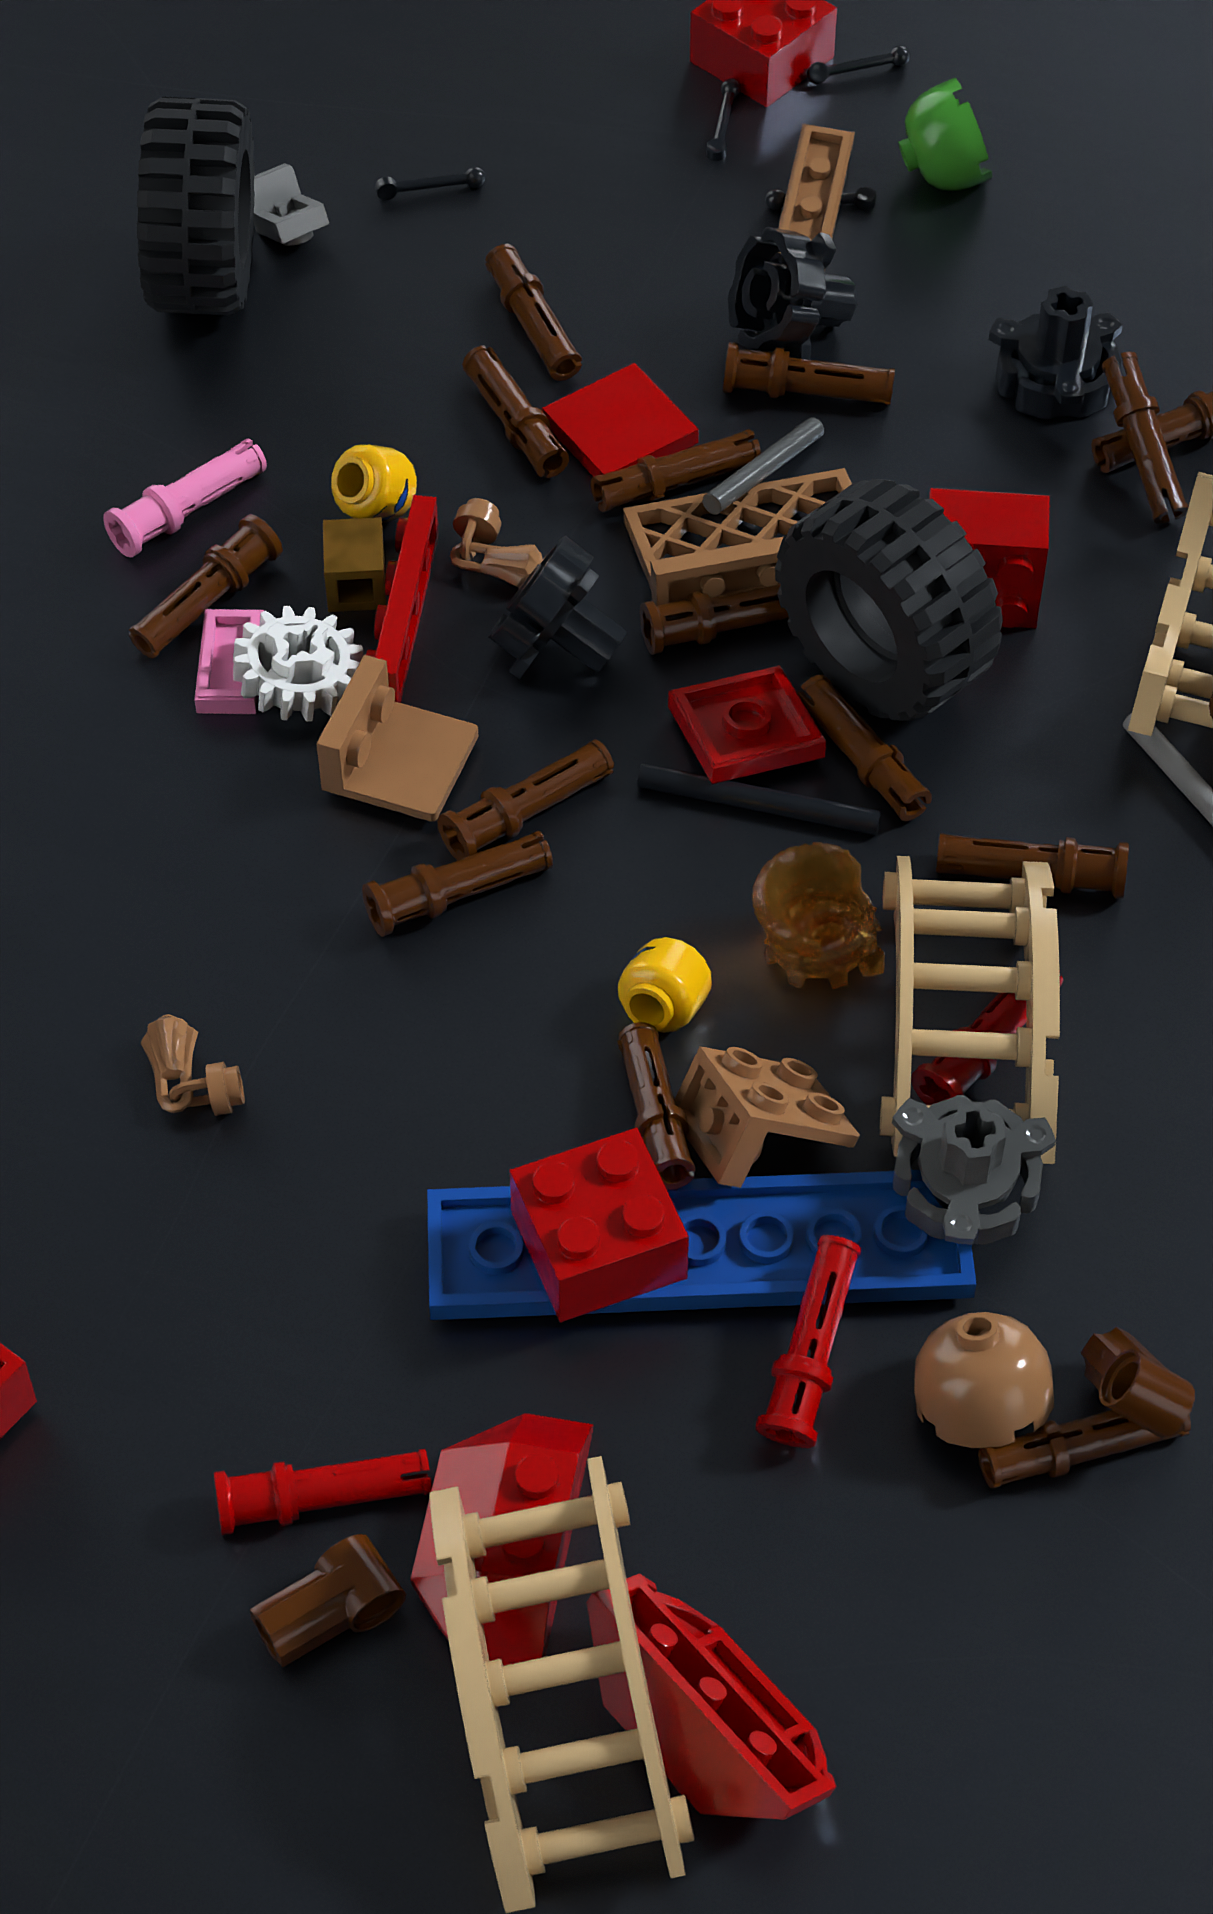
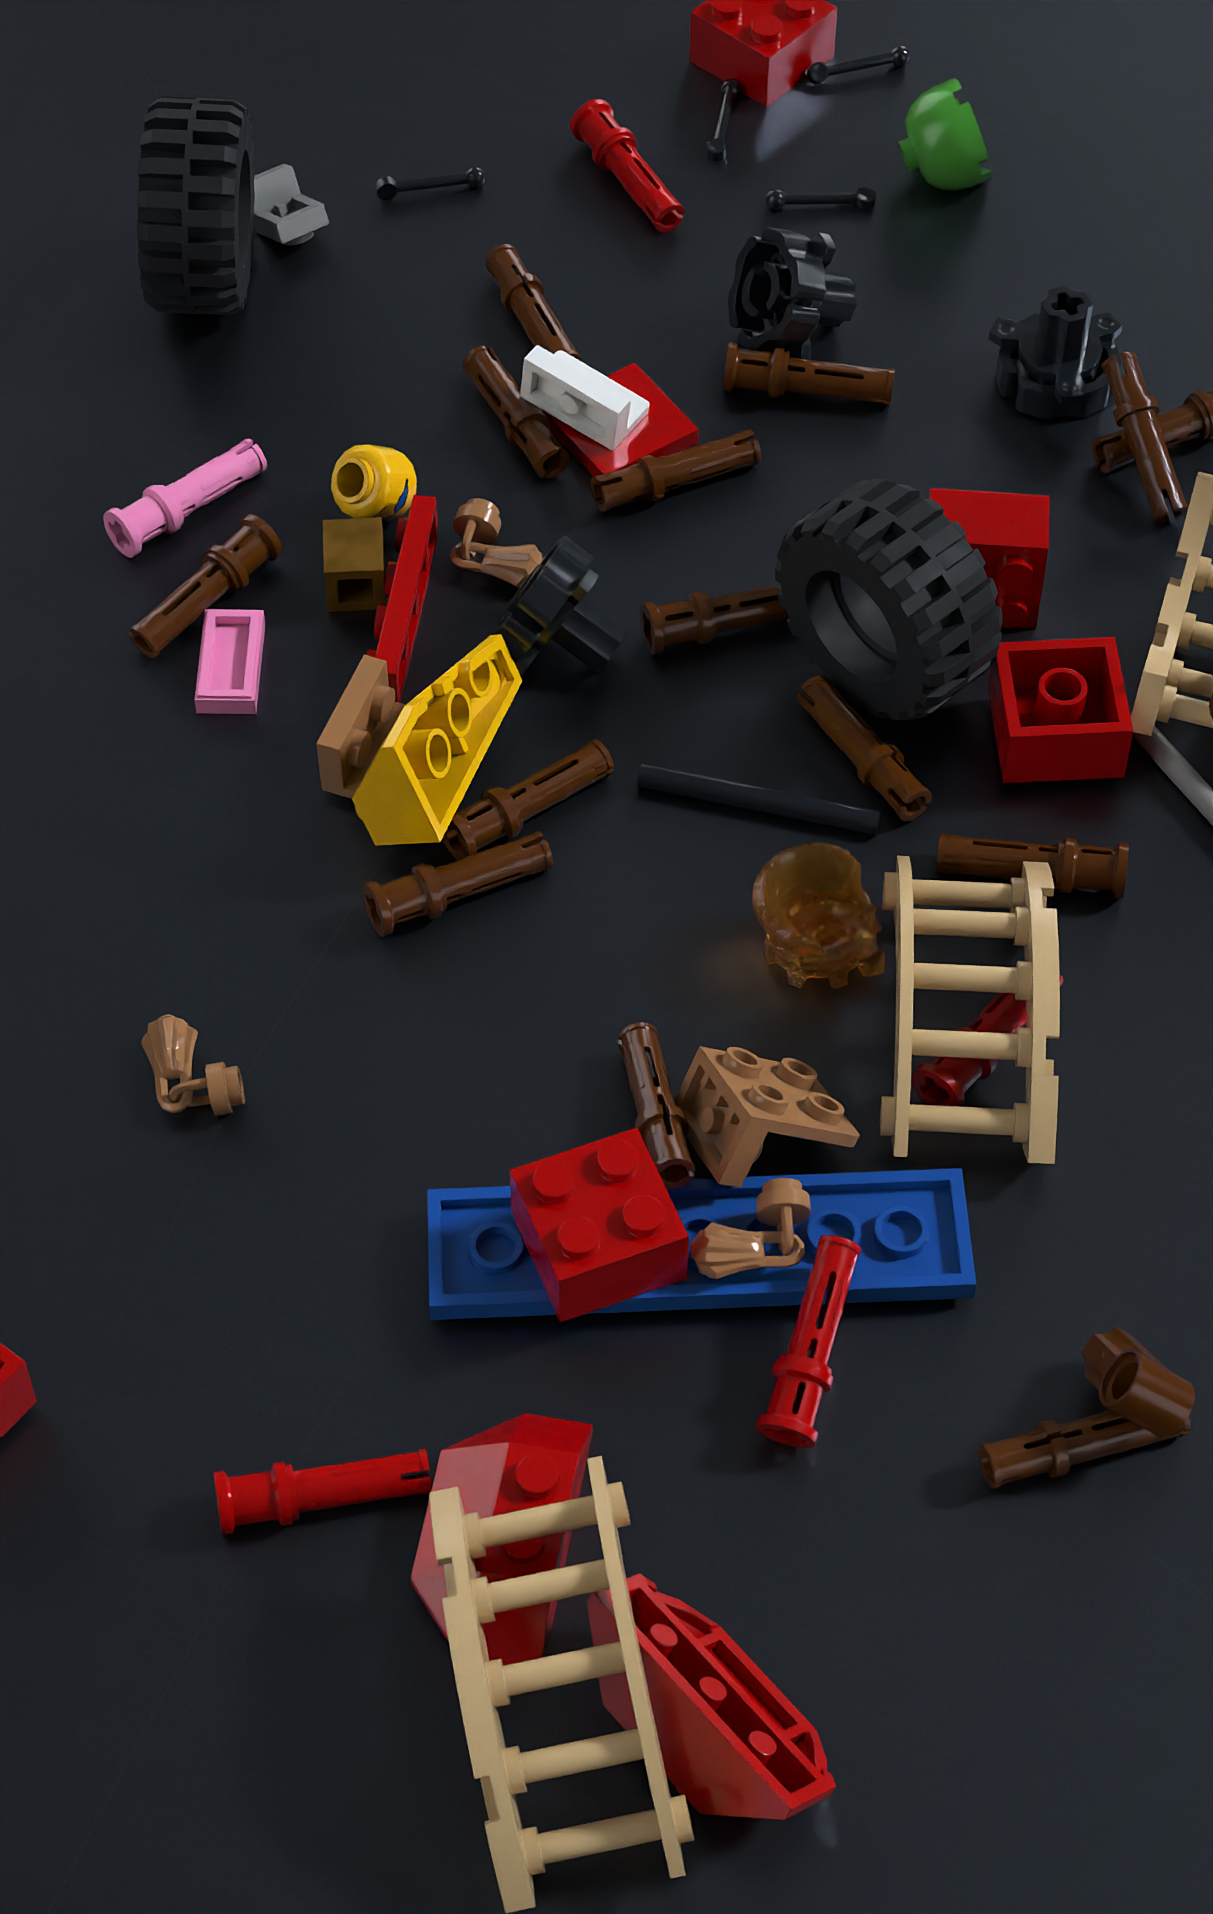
(296, 662): white gear -> none
(345, 1591): reddish brown piece -> none
(437, 748): none -> yellow wedge
(581, 396): none -> white panel
(616, 151): none -> red pin
(664, 984): yellow head -> none
(726, 570): medium nougat fence -> none
(729, 1250): none -> medium nougat piece
(746, 724): red tile -> none
(763, 466): dark grey bar -> none
(817, 181): medium nougat tile -> none
(969, 1162): dark grey piece -> none
(983, 1380): medium nougat cylinder -> none
(1060, 710): none -> red brick

